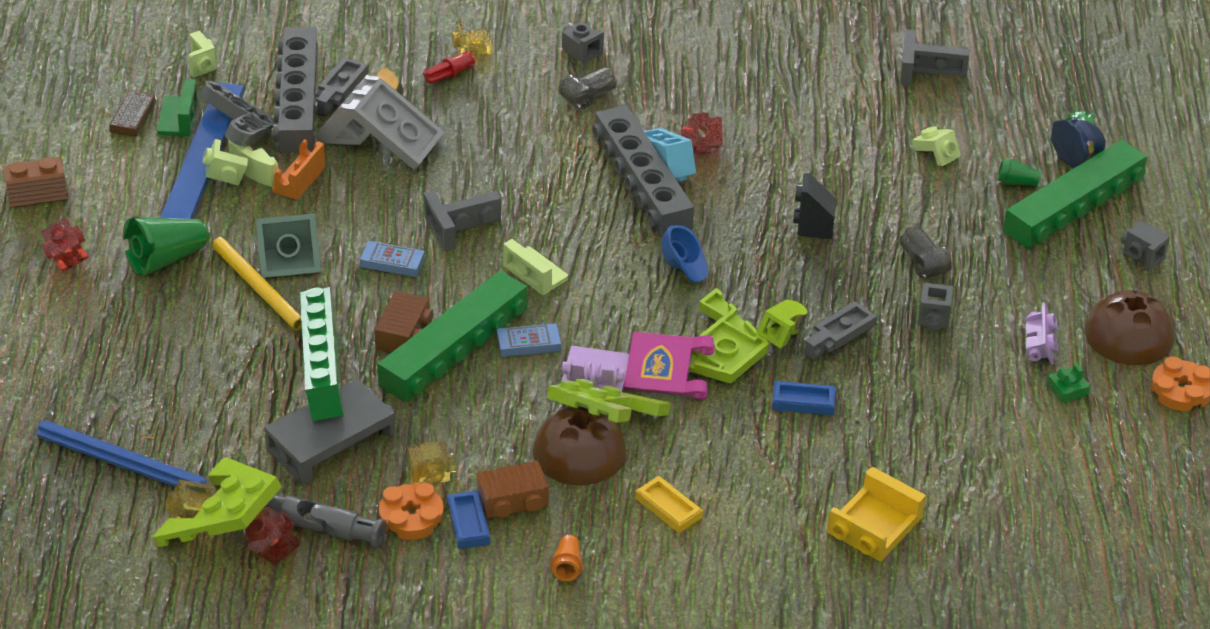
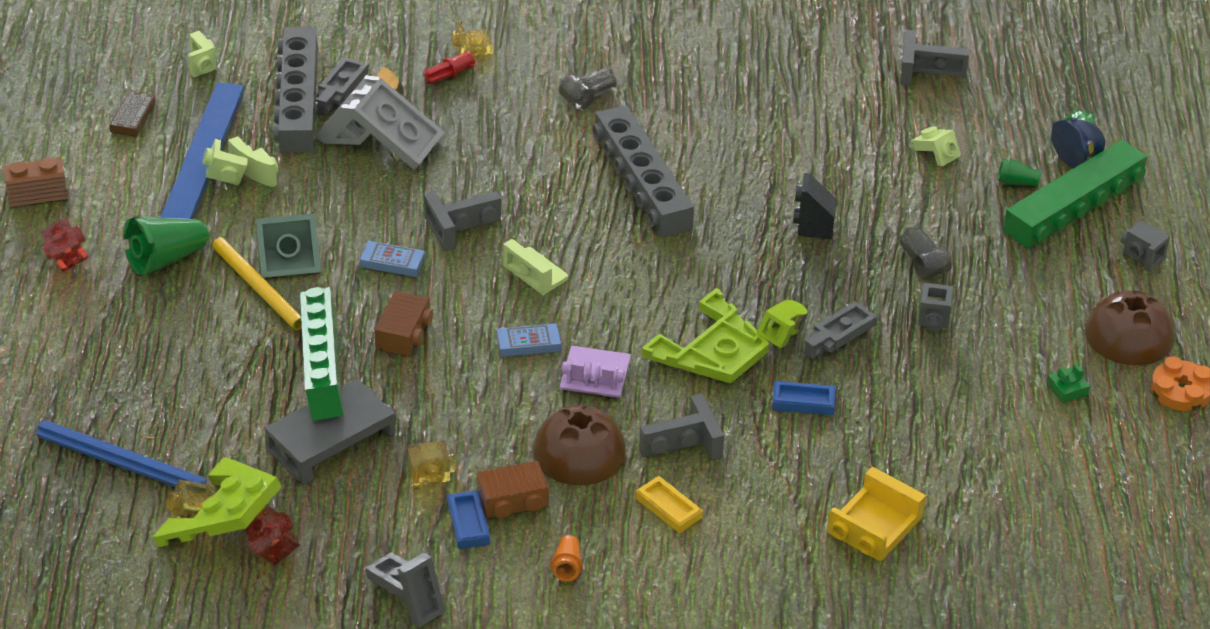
(179, 111): green panel -> none
(248, 123): dark grey beam -> none
(300, 172): orange hinge -> none
(331, 520): dark grey piece -> none
(411, 496): orange plate -> none
(412, 582): none -> dark grey bracket
(452, 336): green brick -> none
(582, 42): dark grey brick -> none
(605, 400): lime wing -> none
(662, 364): dark pink flag -> none
(674, 151): medium azure slope -> none
(684, 252): blue cap -> none
(685, 431): none -> dark grey bracket
(710, 126): clear red brick -> none
(1040, 337): lavender hinge -> none

